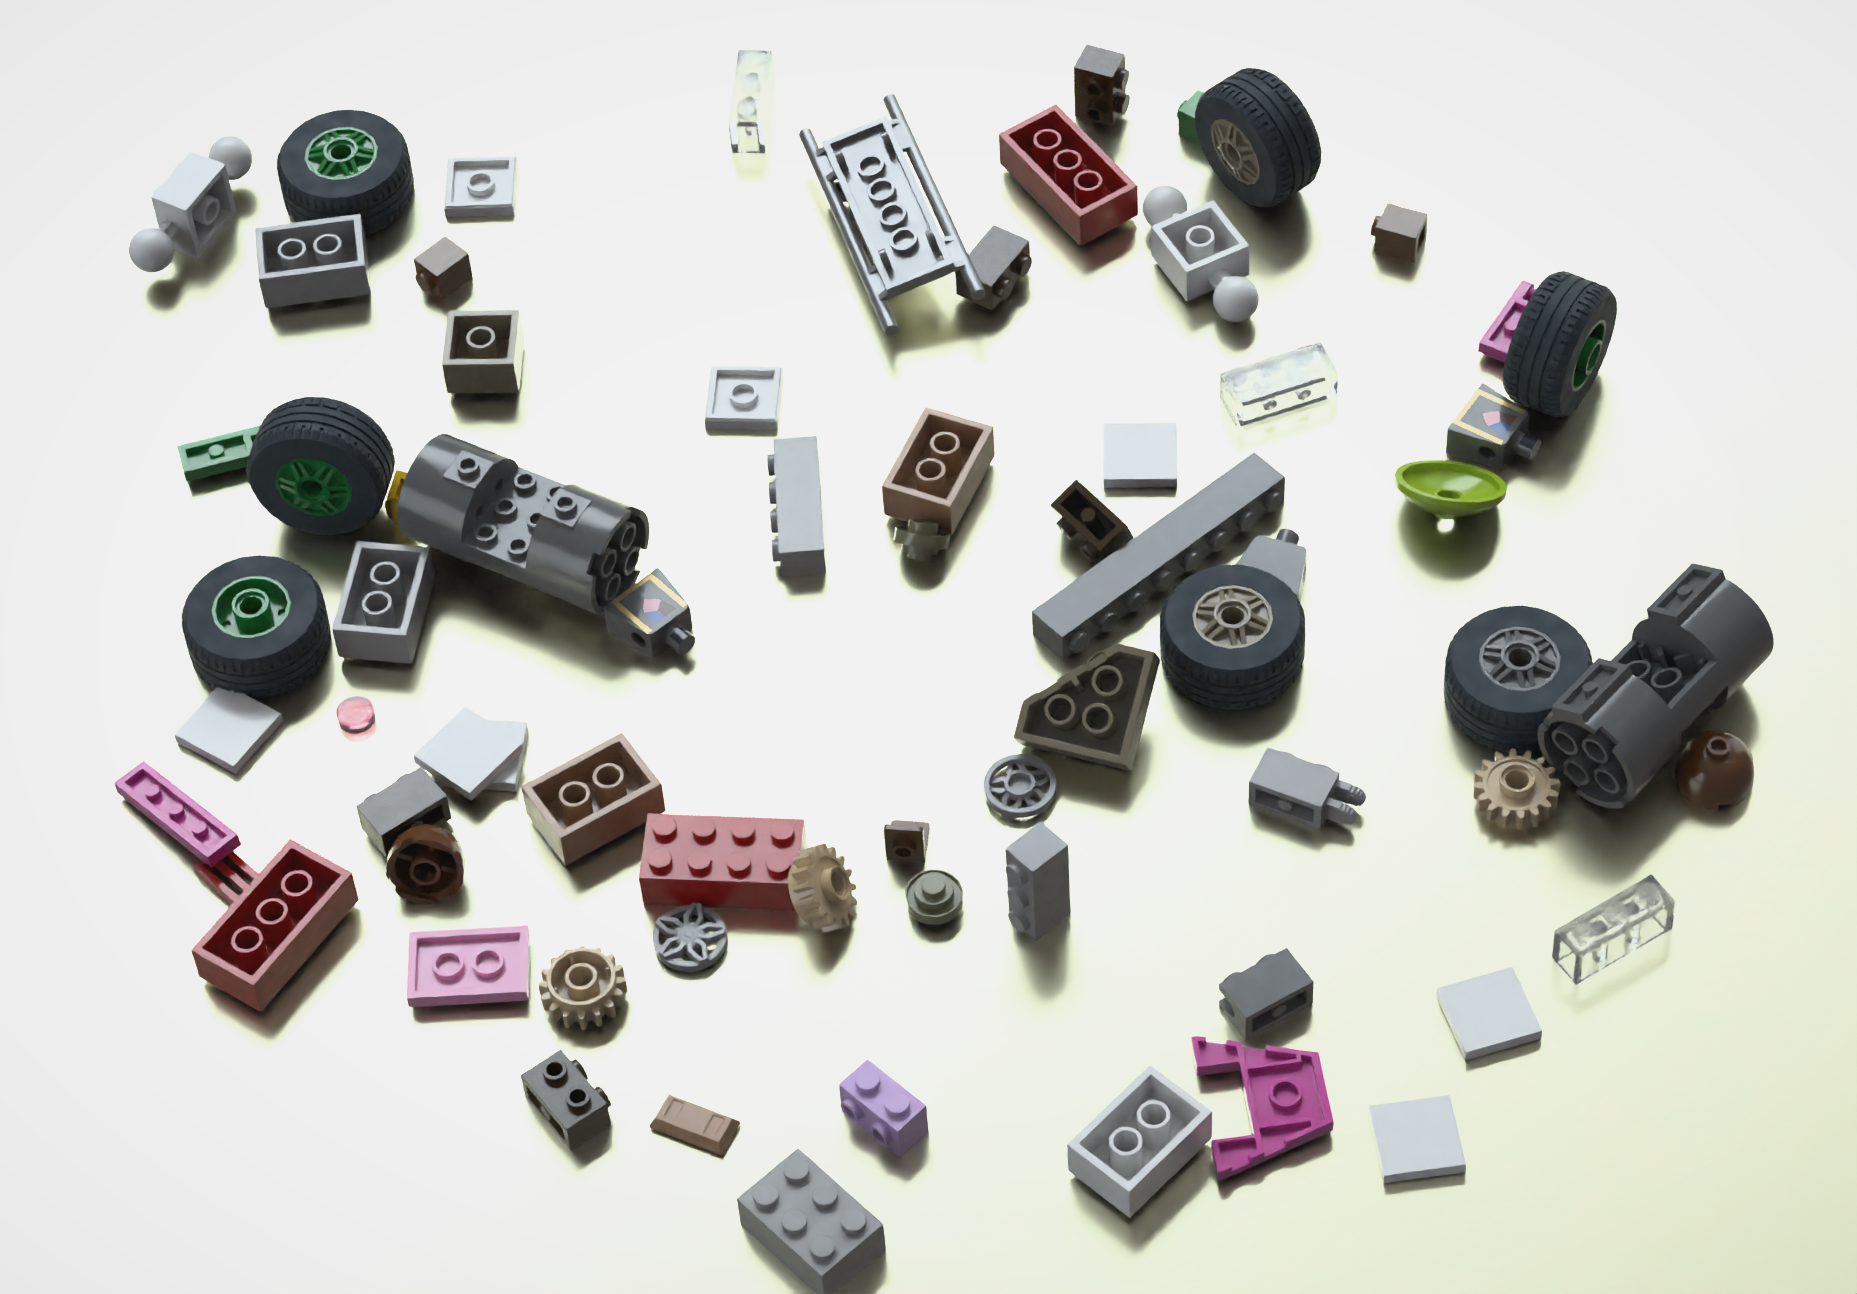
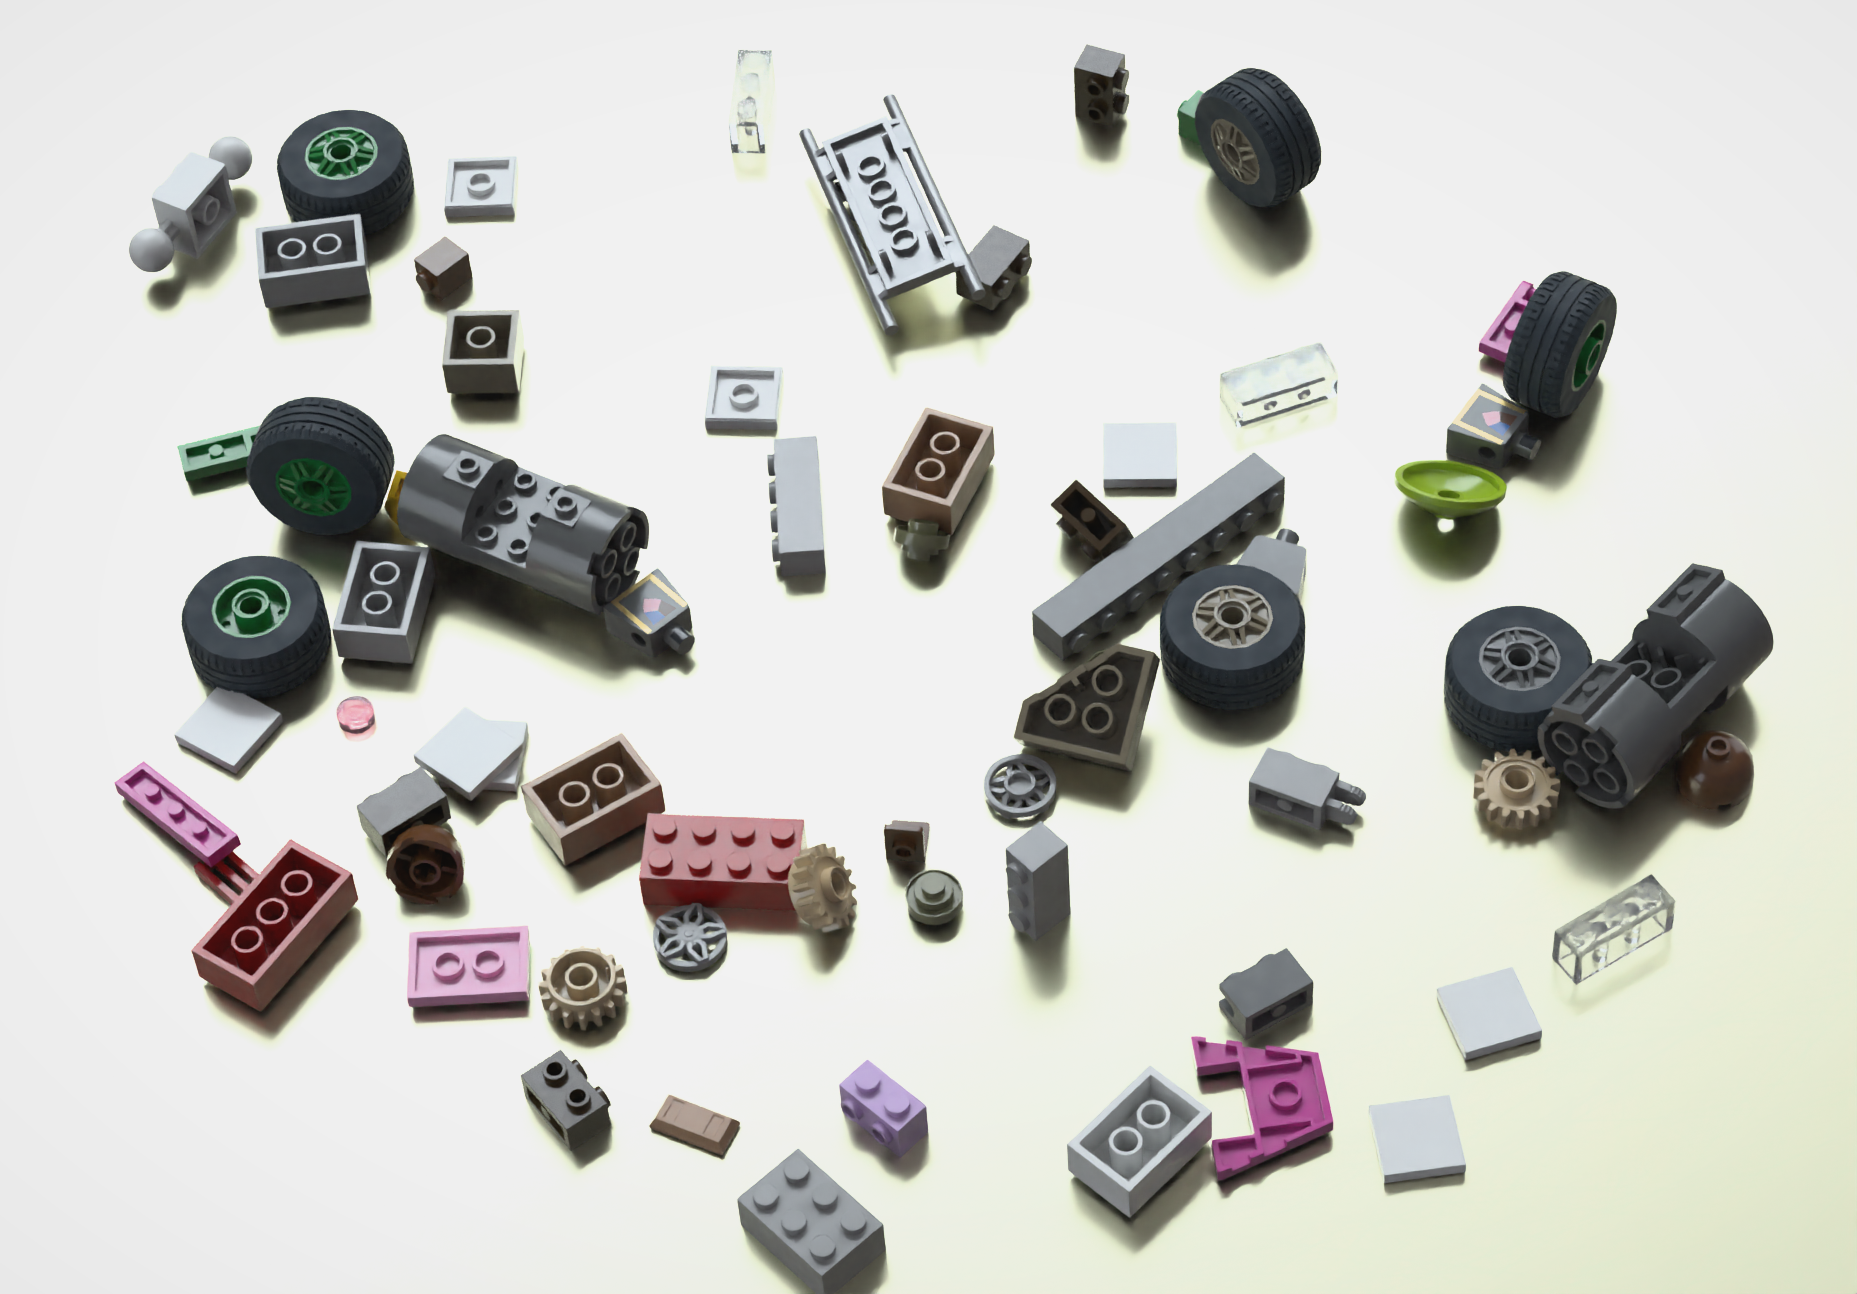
(1068, 174): red brick -> none
(1200, 252): white brick -> none
(1399, 232): brick -> none

